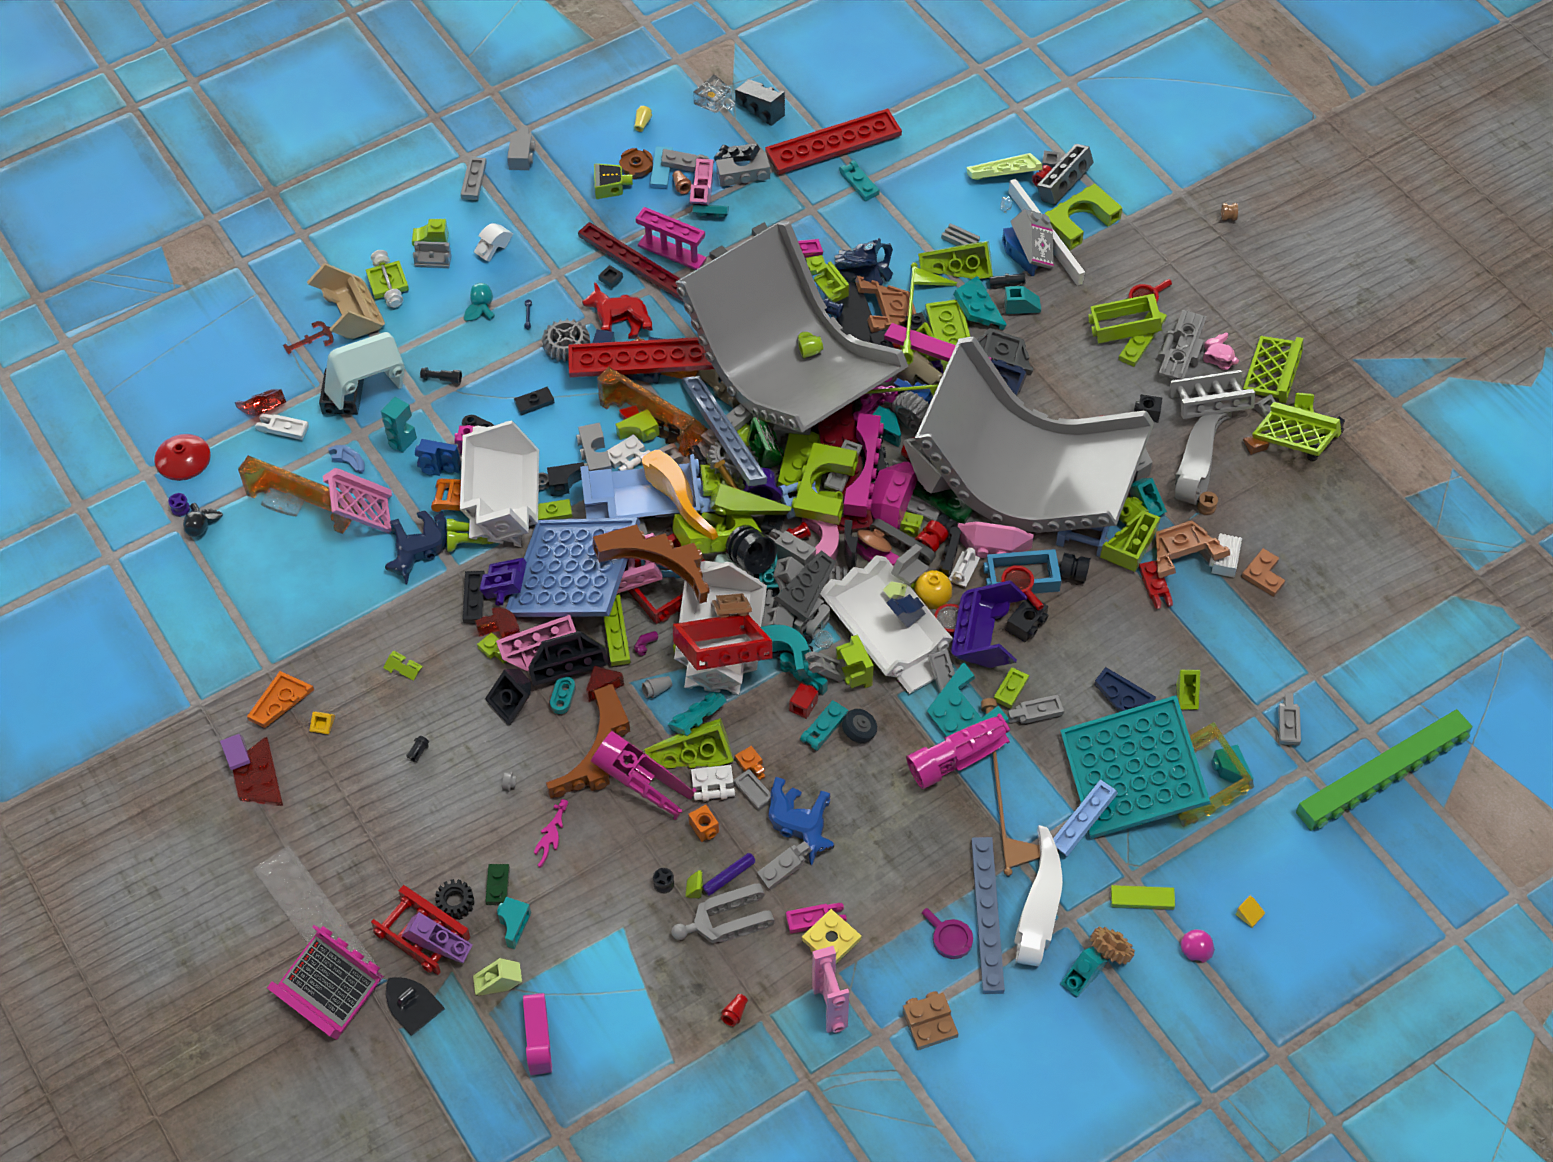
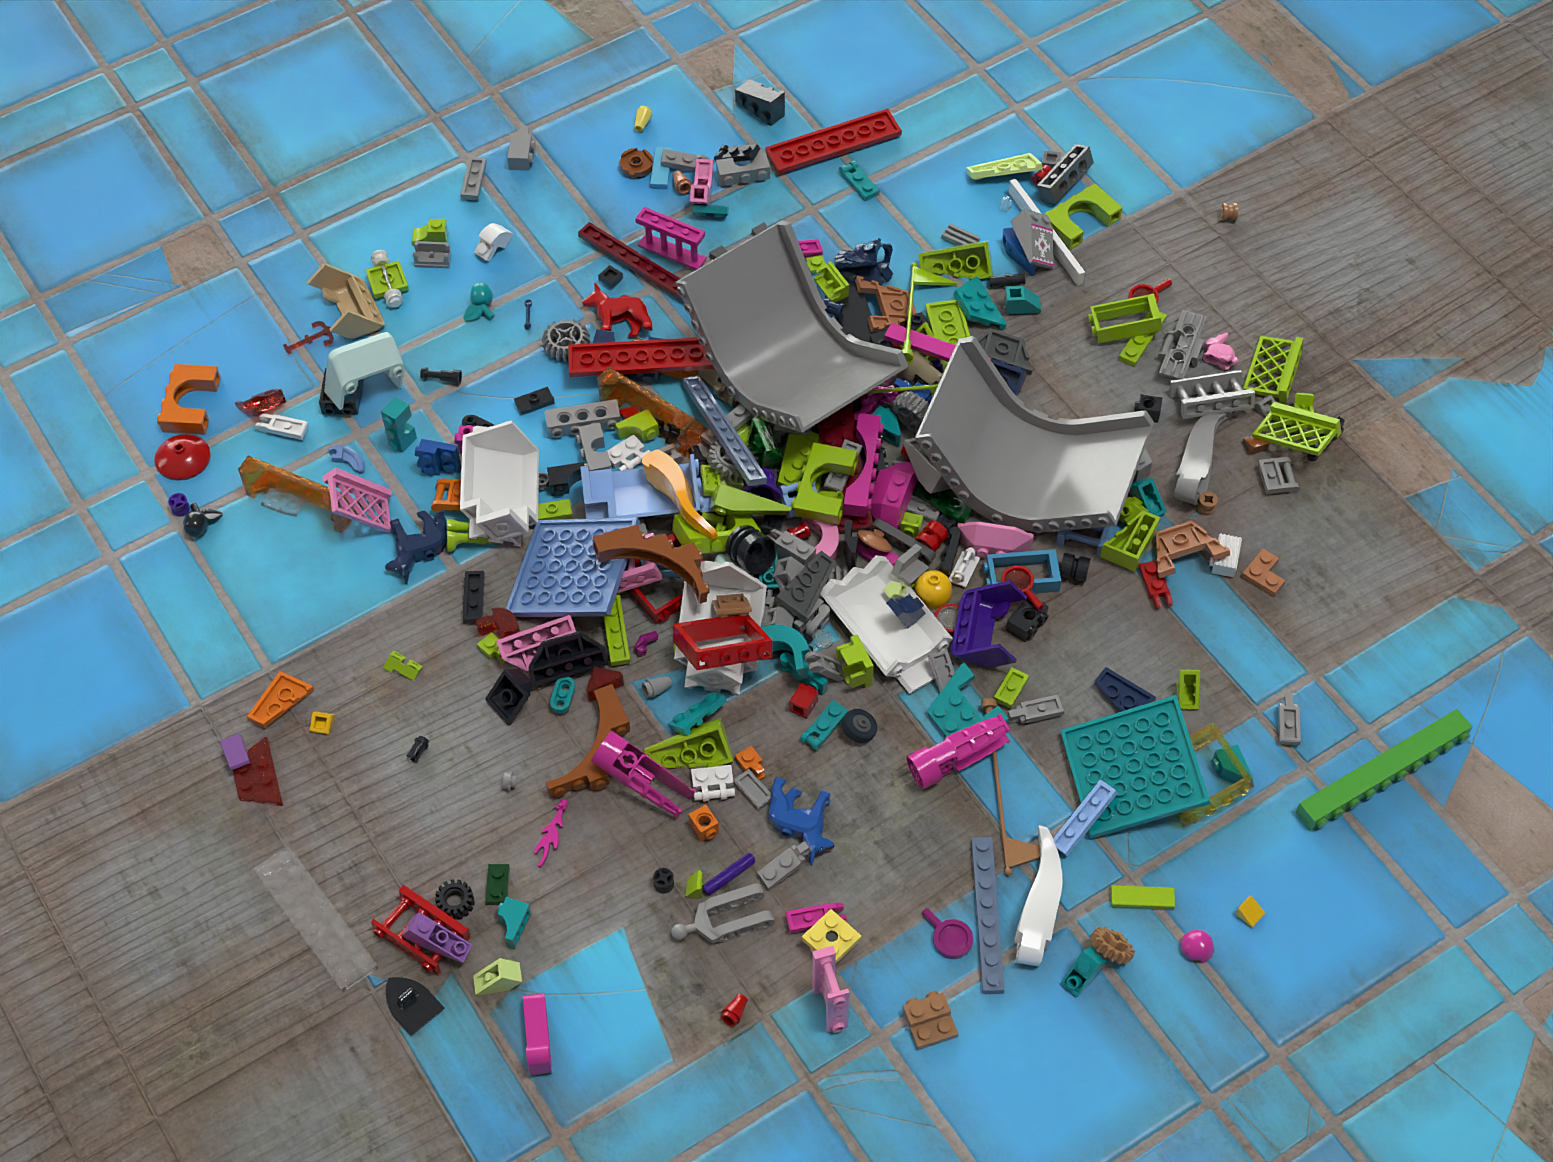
(183, 380): none -> orange arch
(328, 983): panel -> none
(503, 579): dark purple plate -> none
(566, 420): none -> light grey brick
(610, 180): torso -> none
(714, 95): clear torso -> none
(725, 474): pearl gold piece -> none
(809, 344): lime piece -> none
(1273, 478): none -> light grey plate

